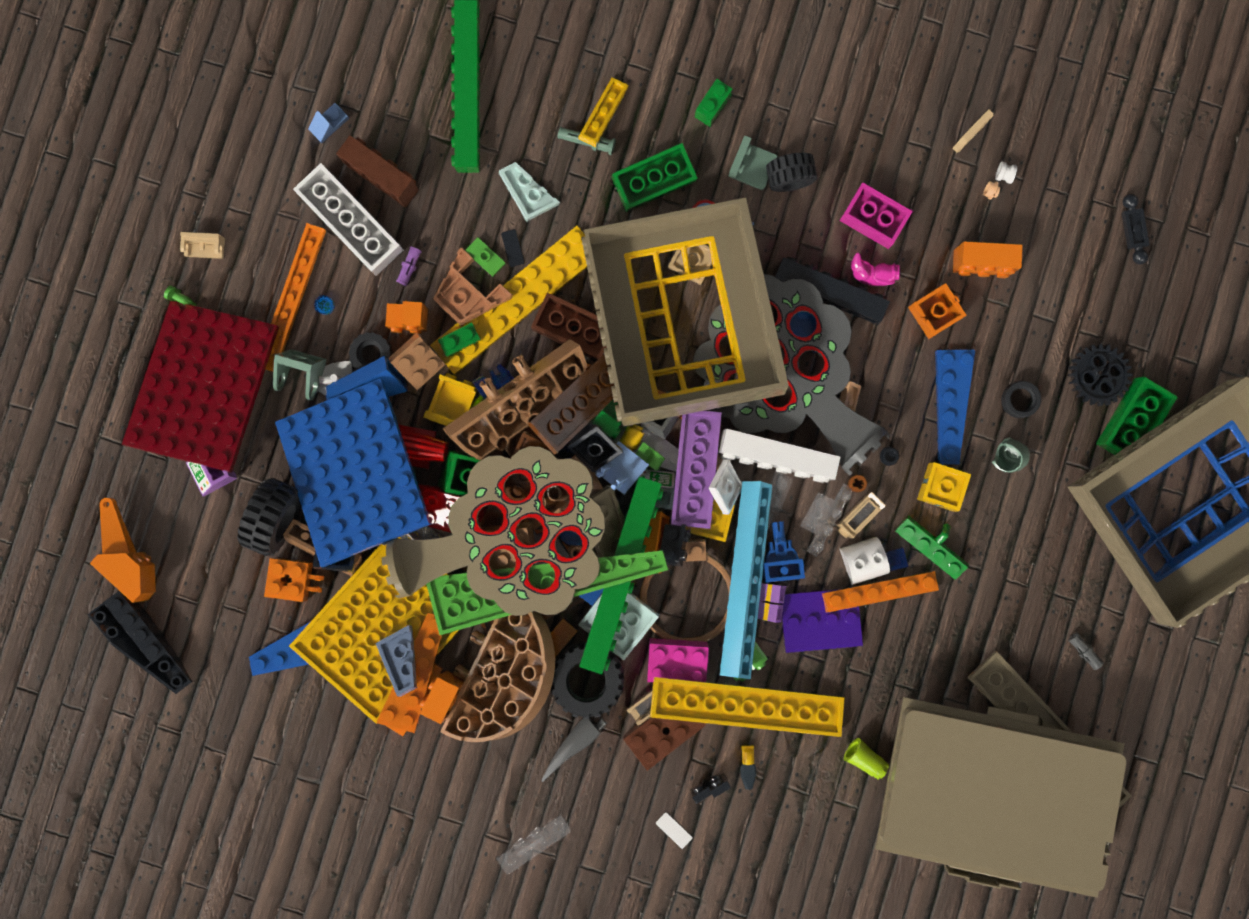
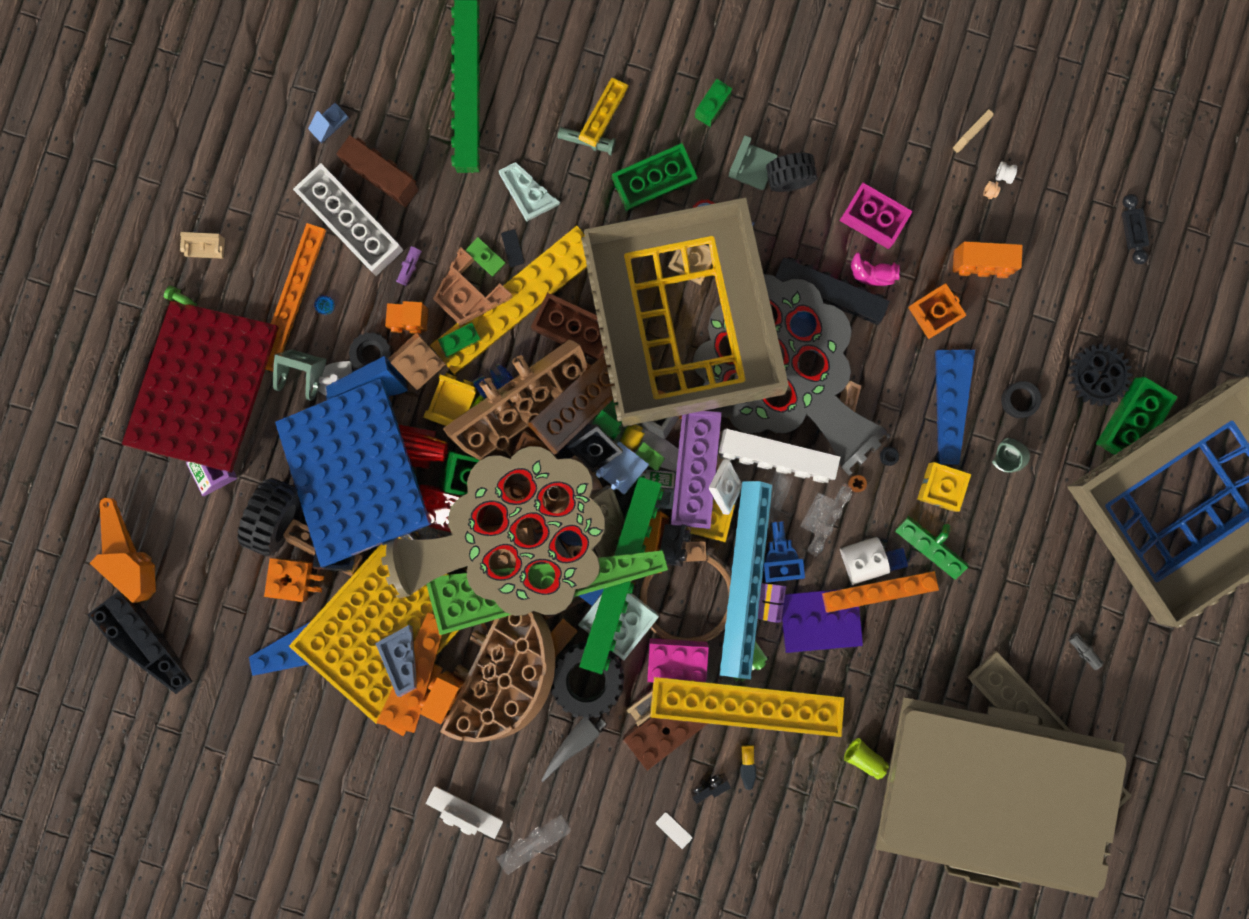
(463, 814): none -> white bracket
(860, 515): tan window -> none

